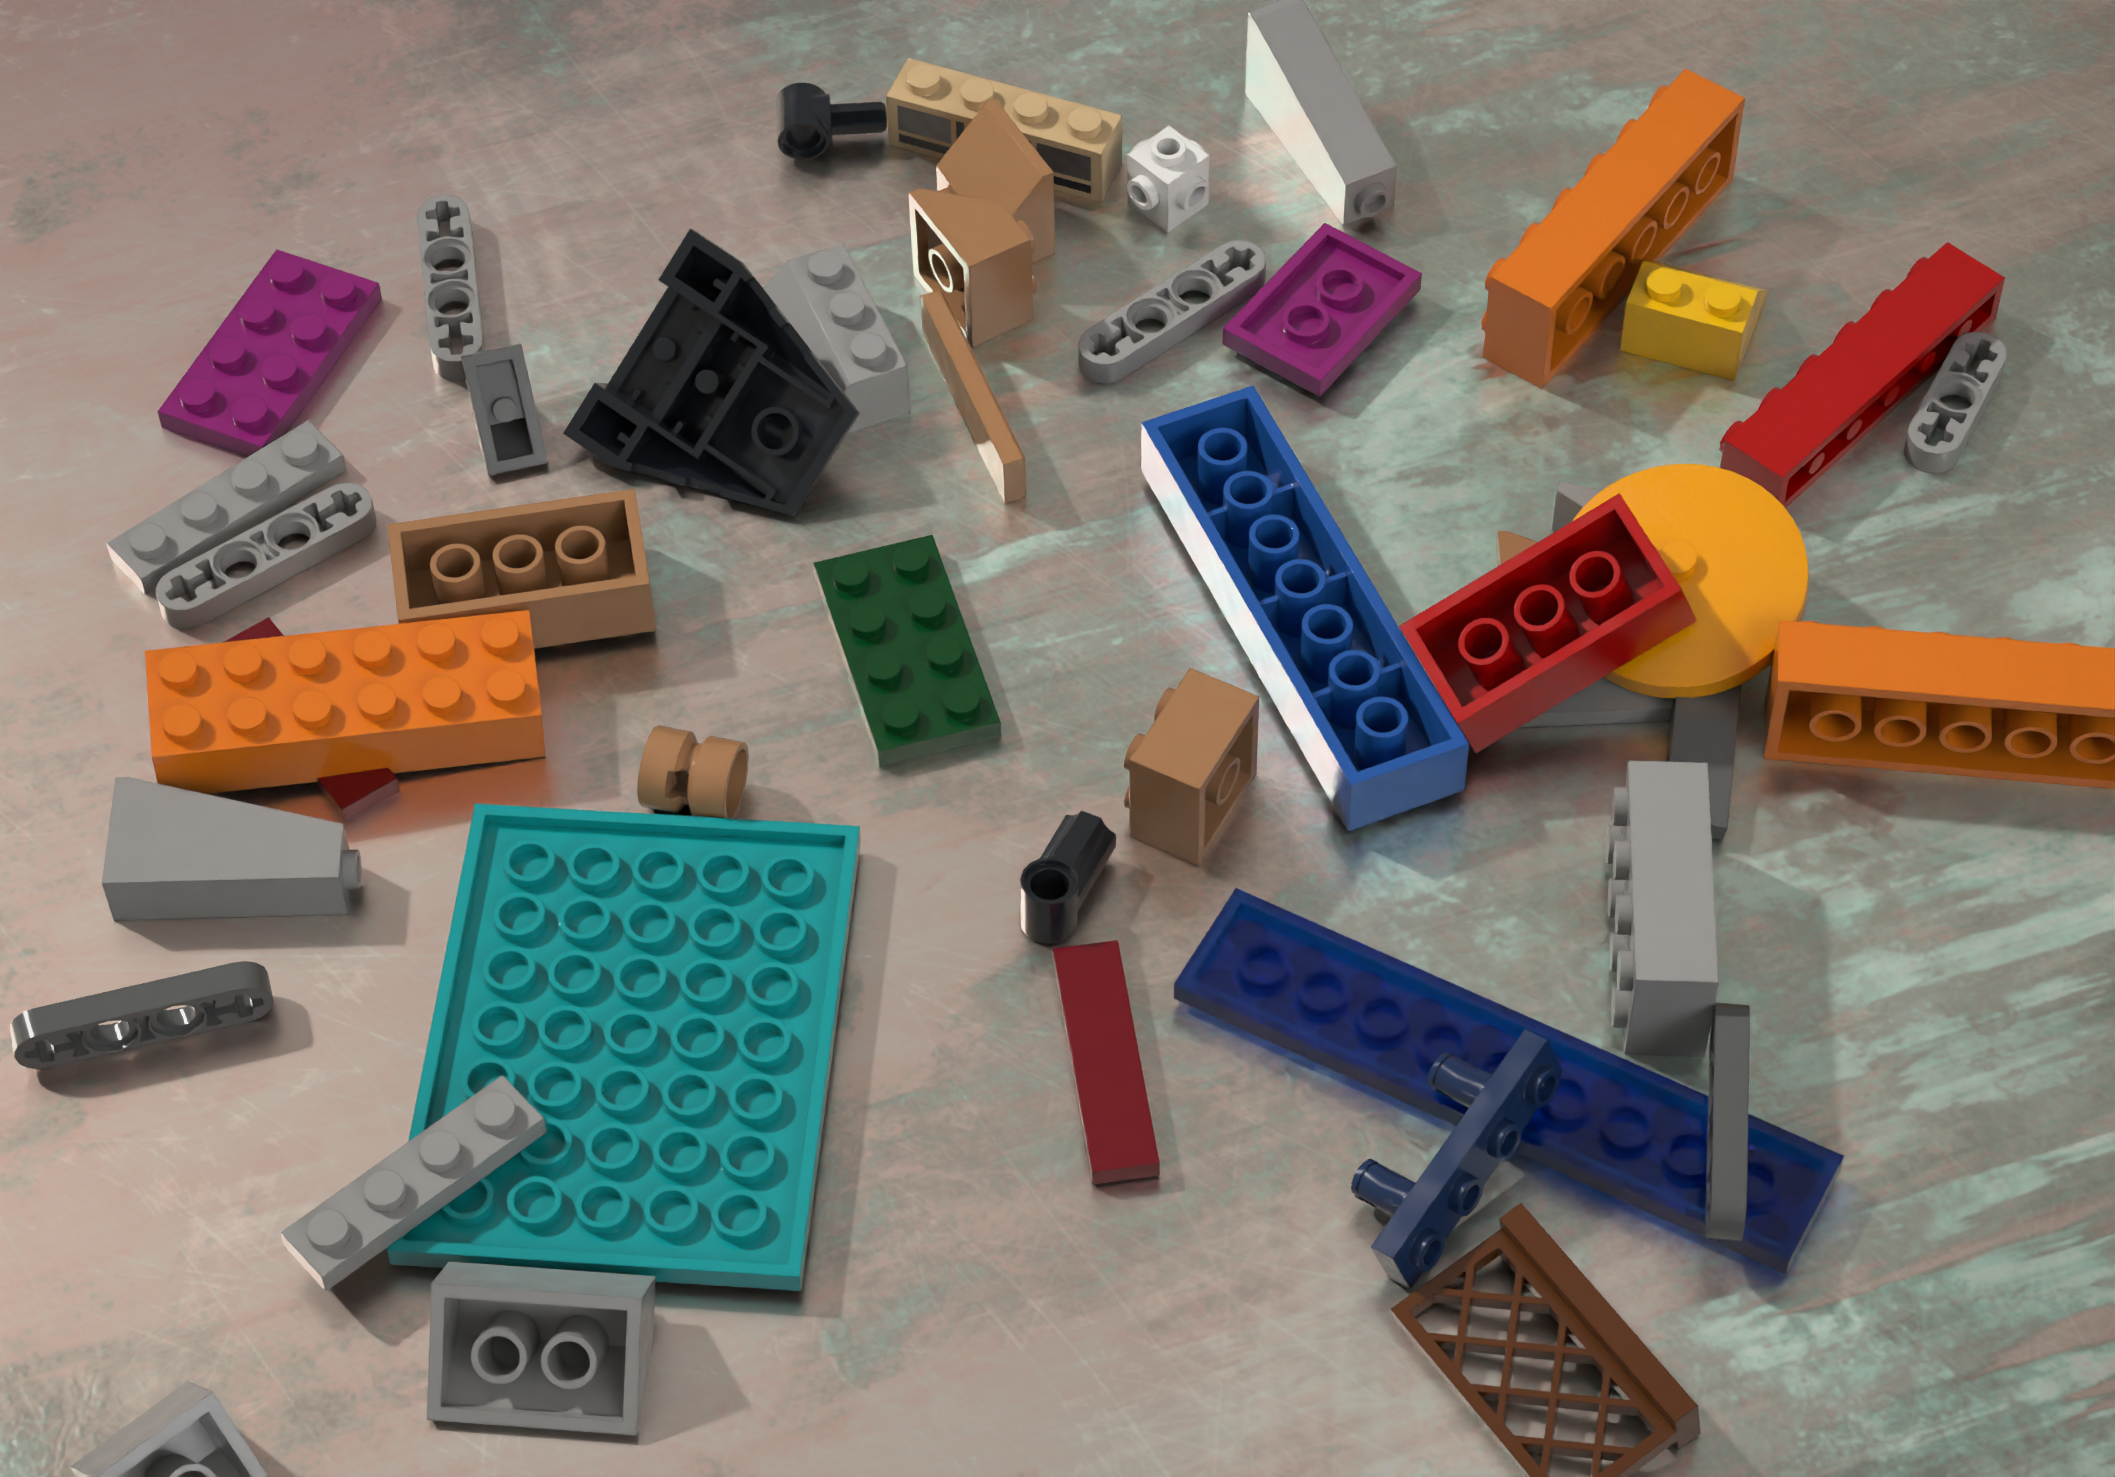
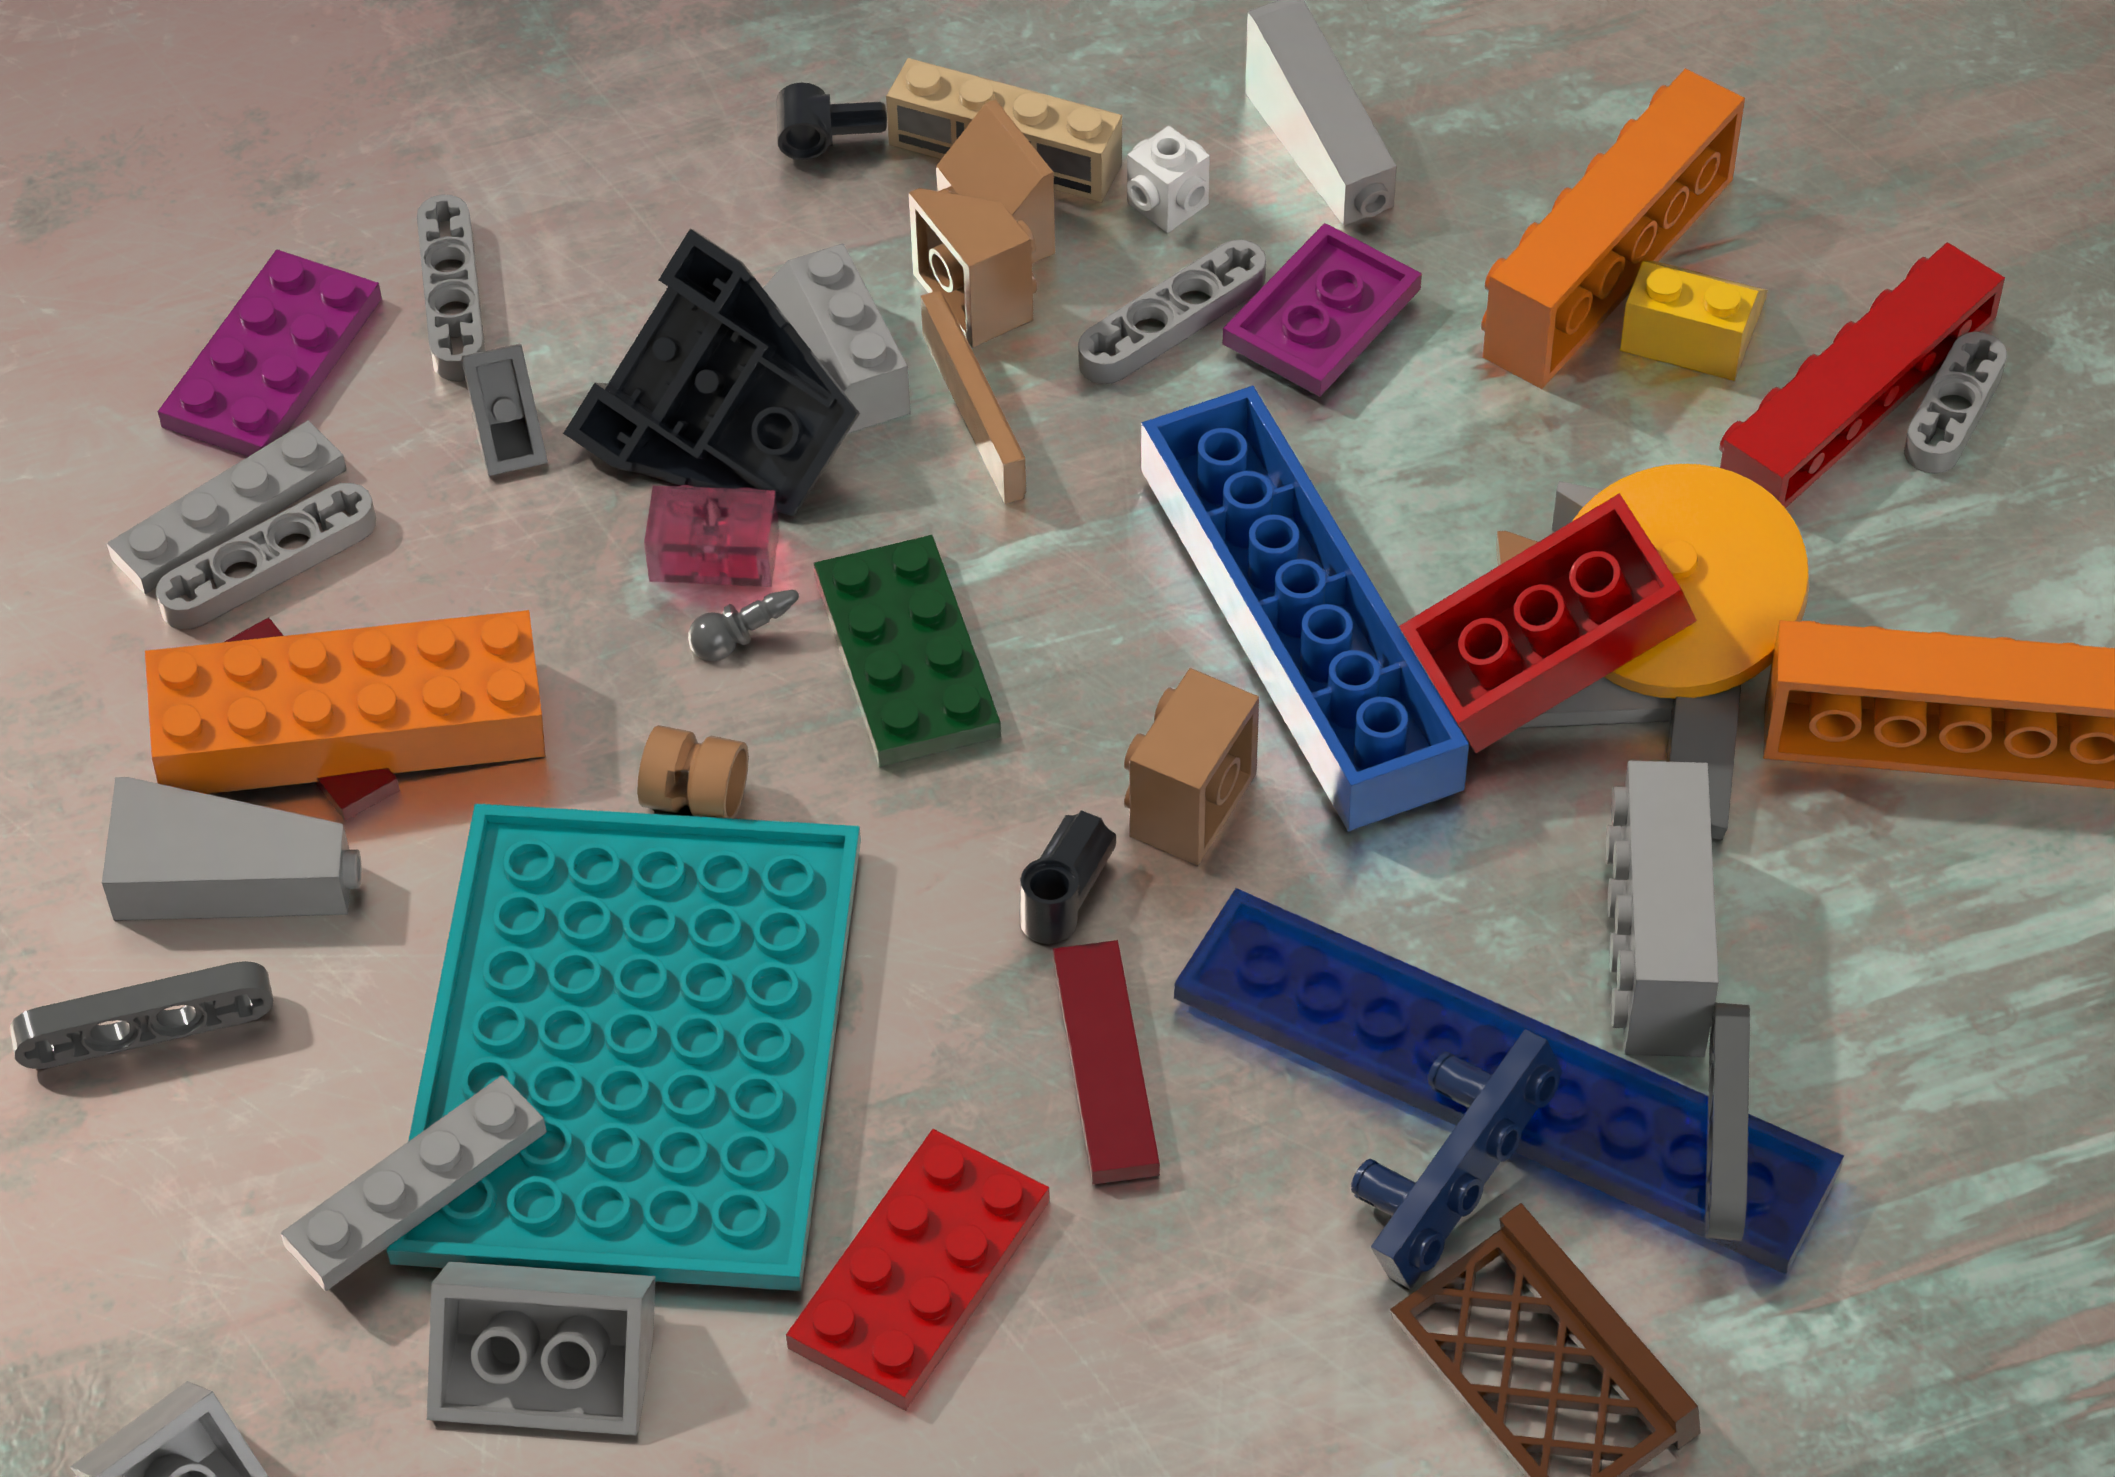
(564, 560): medium nougat brick -> none
(711, 536): none -> clear pink brick
(716, 634): none -> dark grey bar
(918, 1269): none -> red plate

